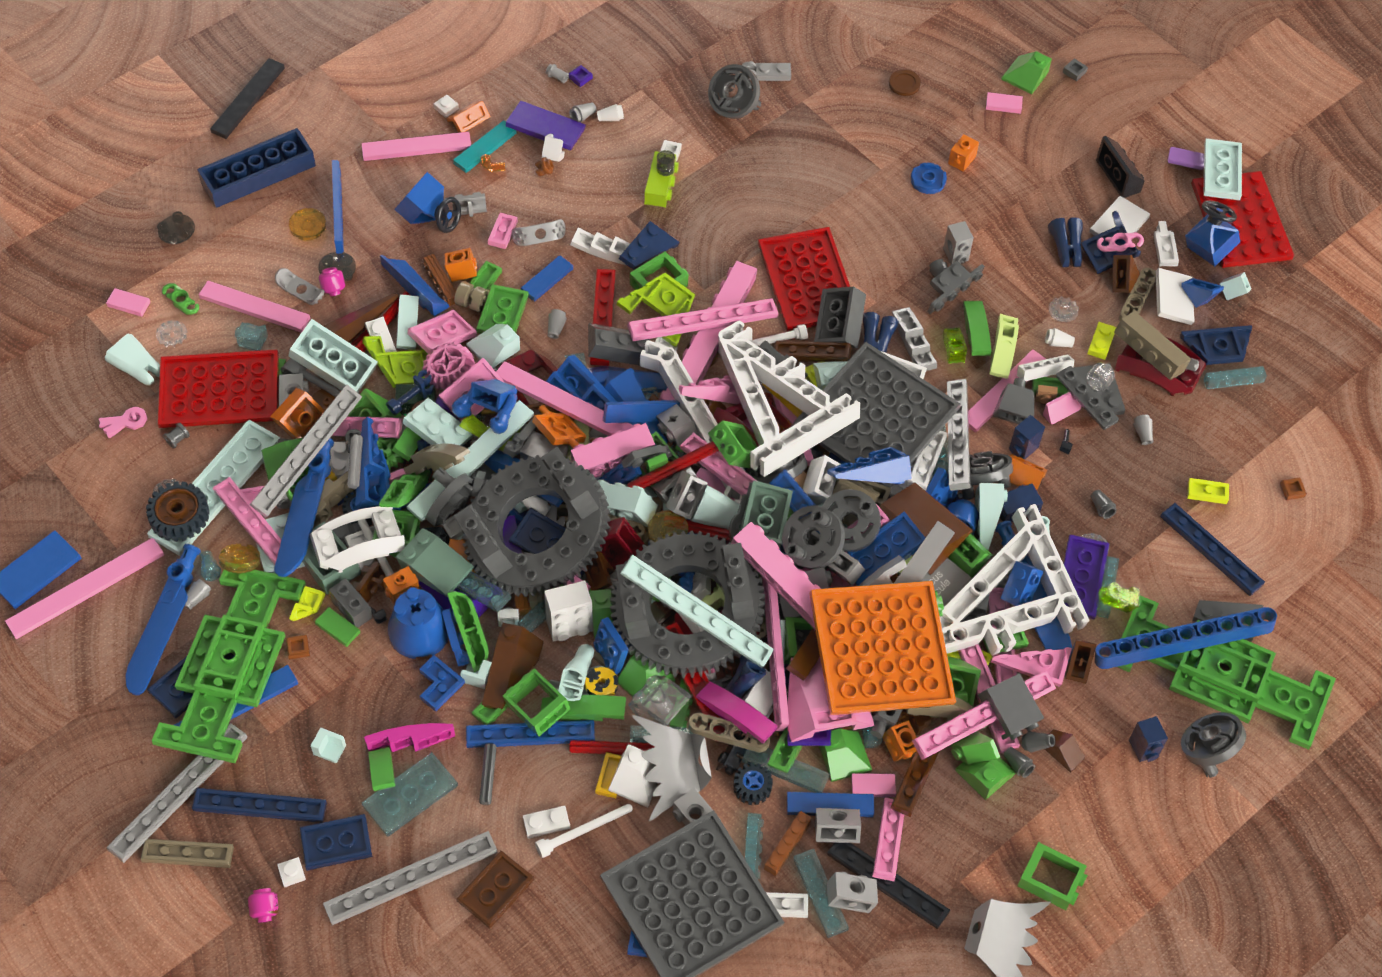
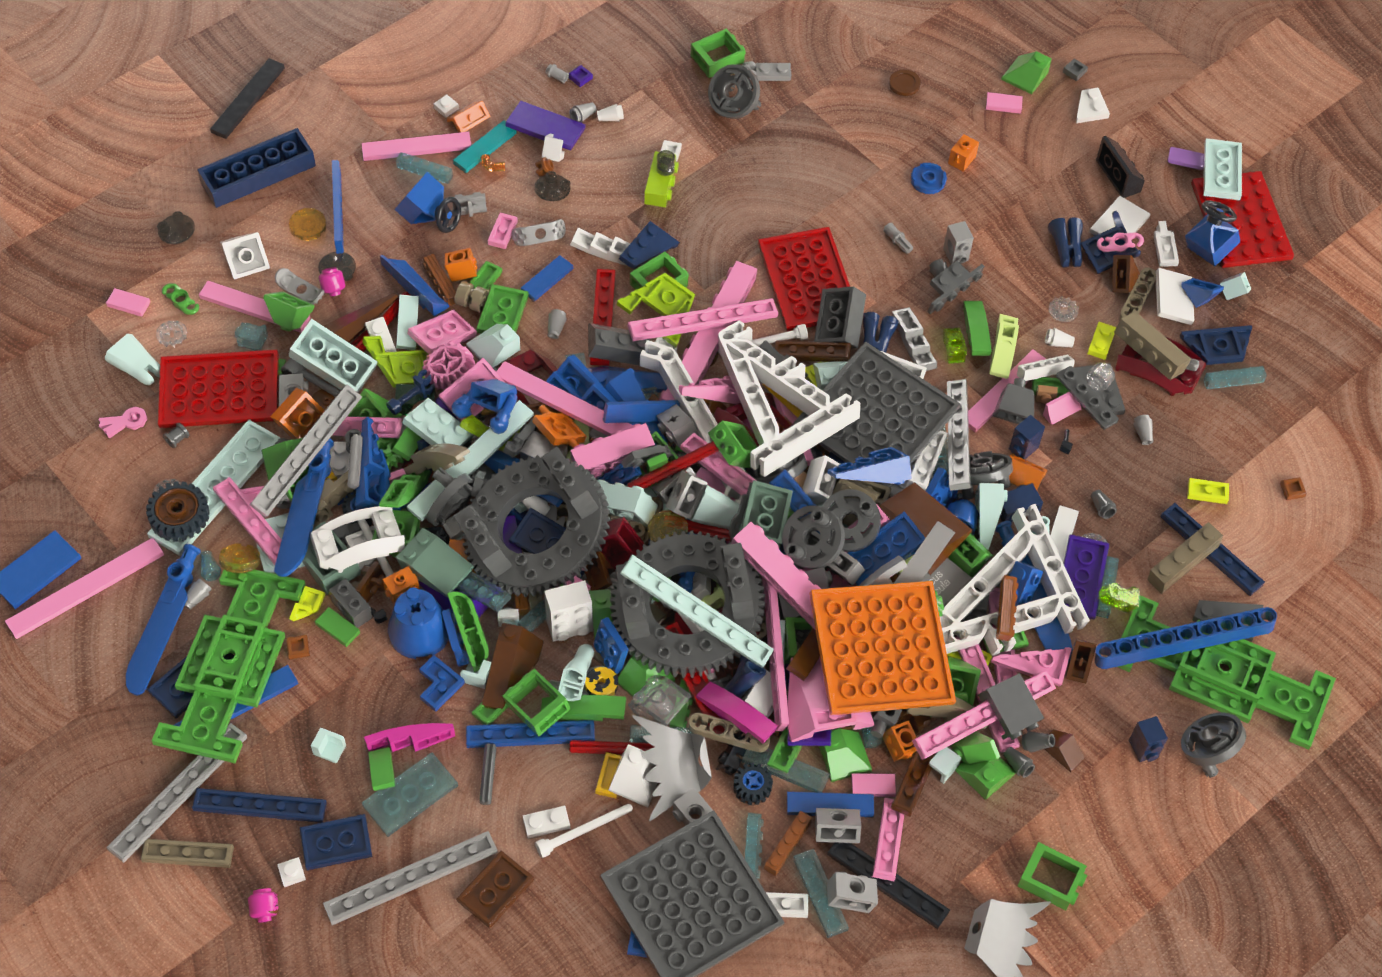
(245, 255): none -> white slope
(287, 310): none -> bright green slope
(421, 166): none -> clear light blue piece
(552, 187): none -> clear smoke dish
(701, 47): none -> bright green window
(898, 238): none -> light grey axle
(945, 763): none -> light aqua panel
(1007, 608): none -> dark orange piece
(1062, 529): none -> white tile
(1091, 106): none -> white wing
(1185, 557): none -> dark tan brick

